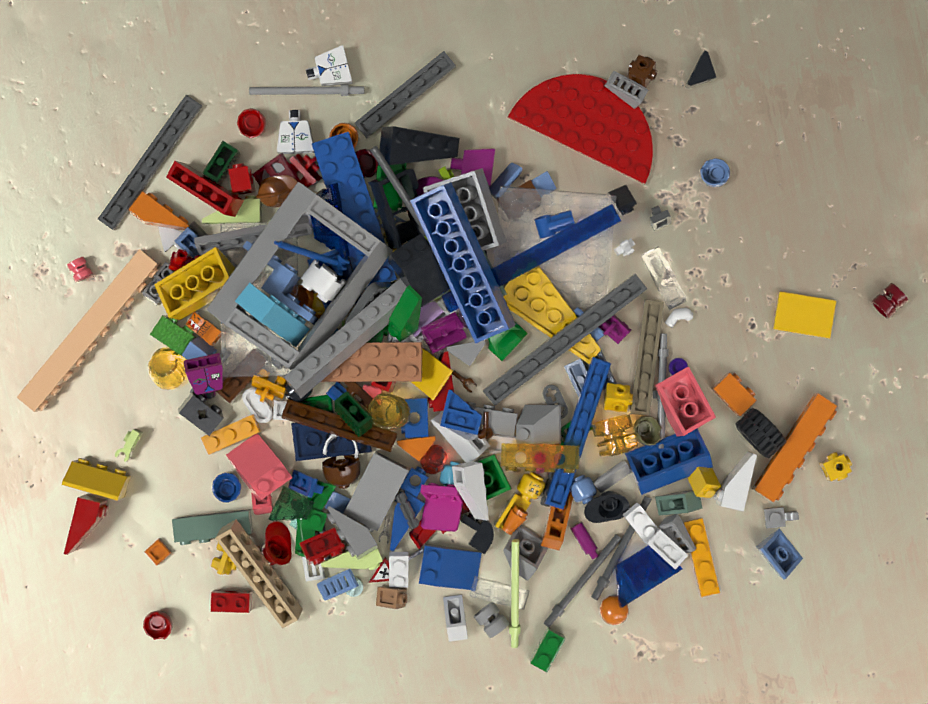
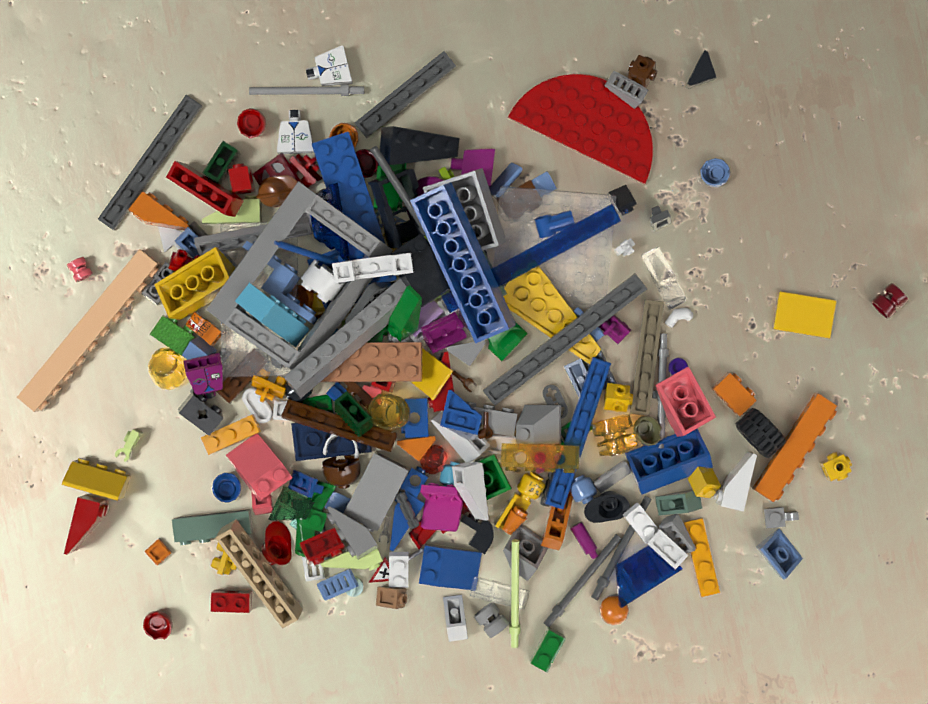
(372, 267): none -> white slope

